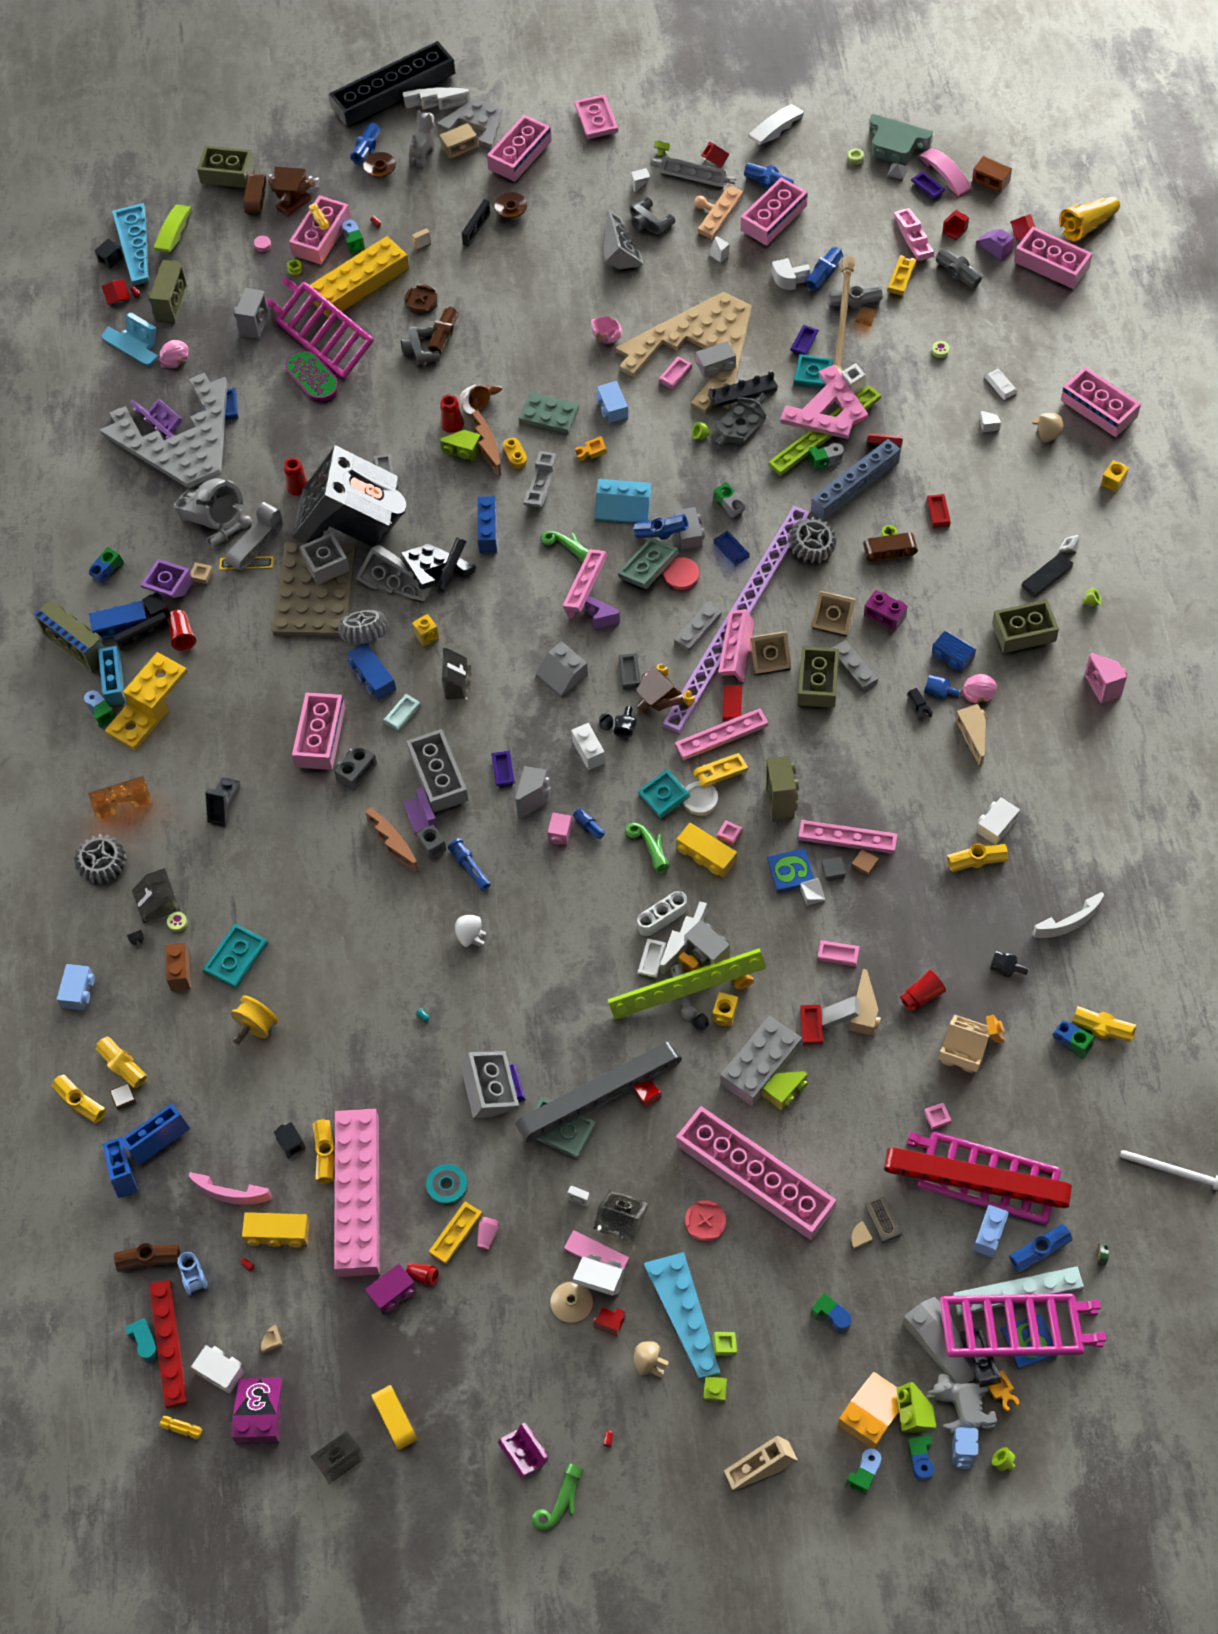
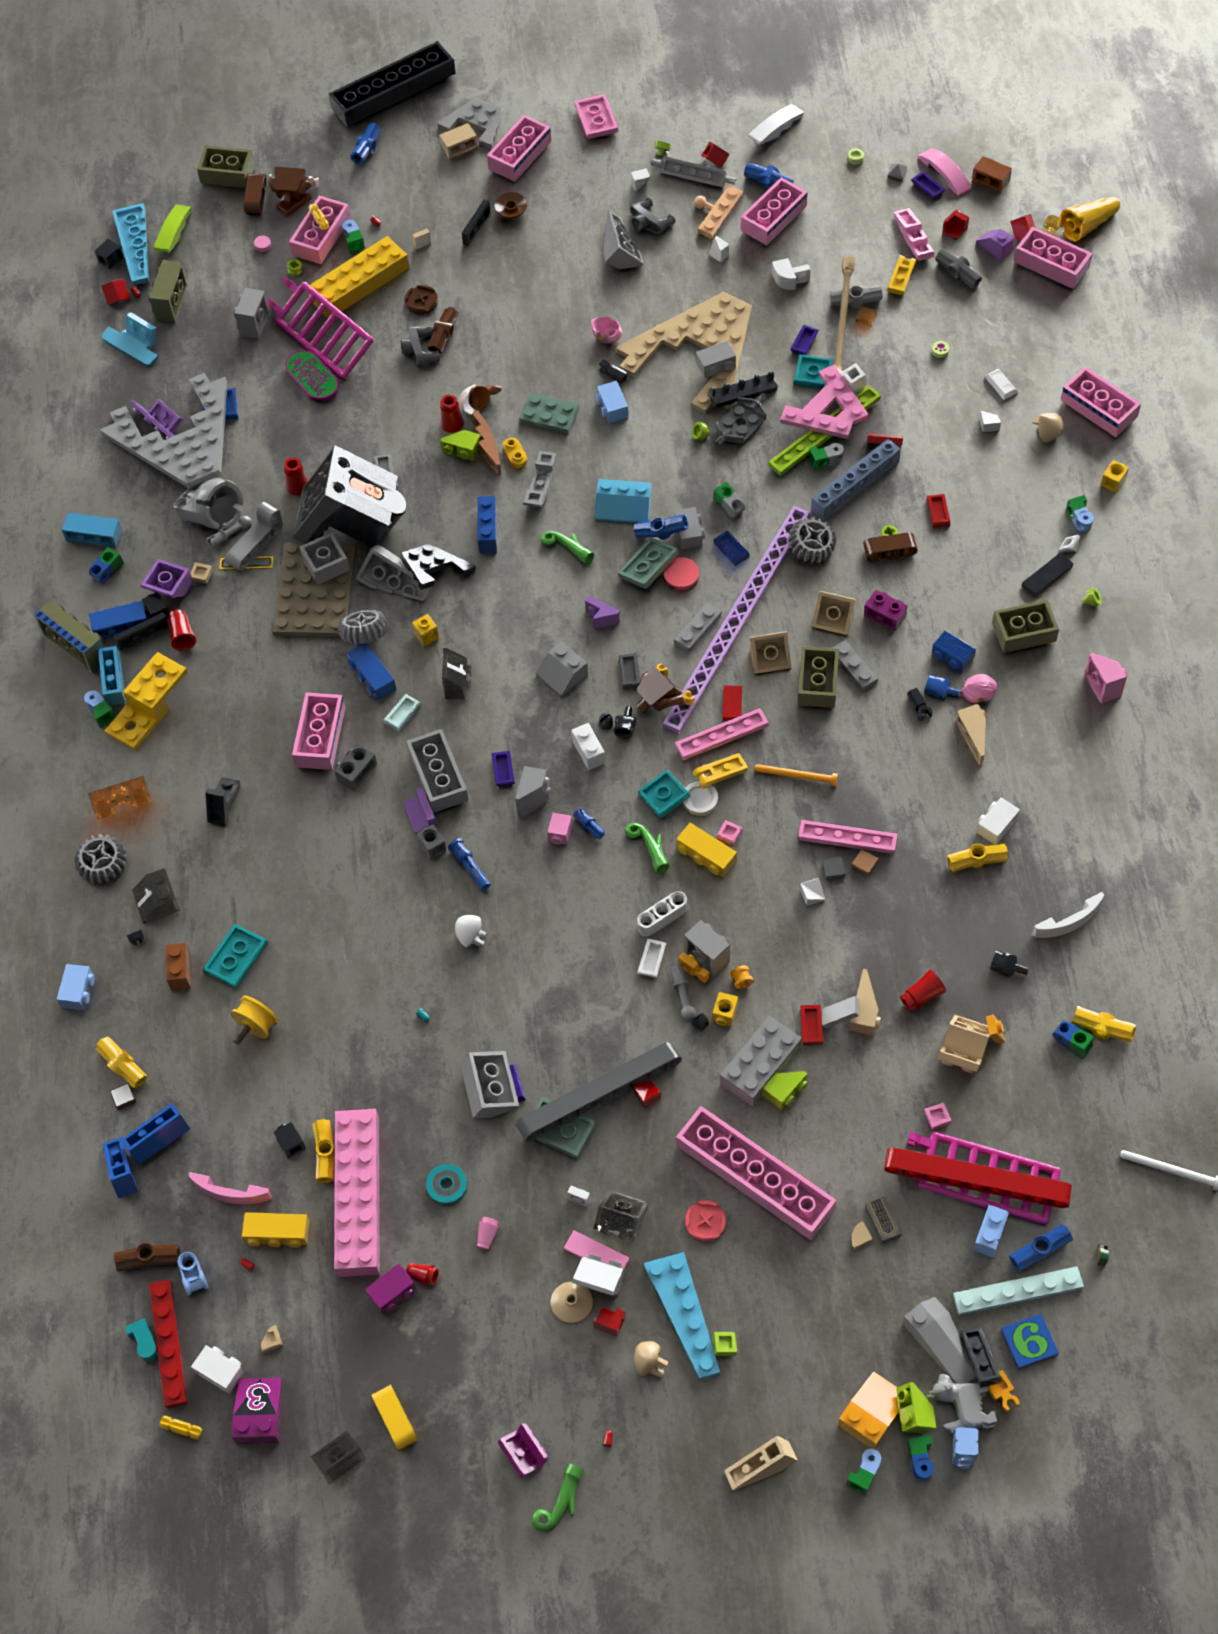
(85, 1107): yellow piece -> none
(92, 529): none -> dark azure brick
(173, 354): bright pink hair -> none
(177, 922): yellowish green tile -> none
(379, 164): reddish brown dish -> none
(393, 841): nougat slope -> none
(422, 139): light grey animal -> none
(433, 97): white slope -> none
(449, 567): black pin -> none
(455, 1233): yellow plate -> none
(584, 582): bright pink panel -> none
(593, 449): light orange plate -> none
(613, 371): none -> black bar
(675, 373): bright pink tile -> none
(676, 941): white slope -> none
(687, 984): lime plate -> none
(715, 1389): lime plate -> none
(736, 644): bright pink panel -> none
(781, 787): olive brick -> none
(790, 869): blue tile -> none
(797, 774): none -> light orange bar
(824, 268): blue piece -> none
(832, 1313): leg -> none
(838, 953): bright pink tile -> none
(897, 140): sand green brick -> none
(1003, 1459): lime tile -> none
(1051, 223): none -> clear yellow plate
(1075, 1308): dark pink bar -> none
(1079, 514): none -> leg

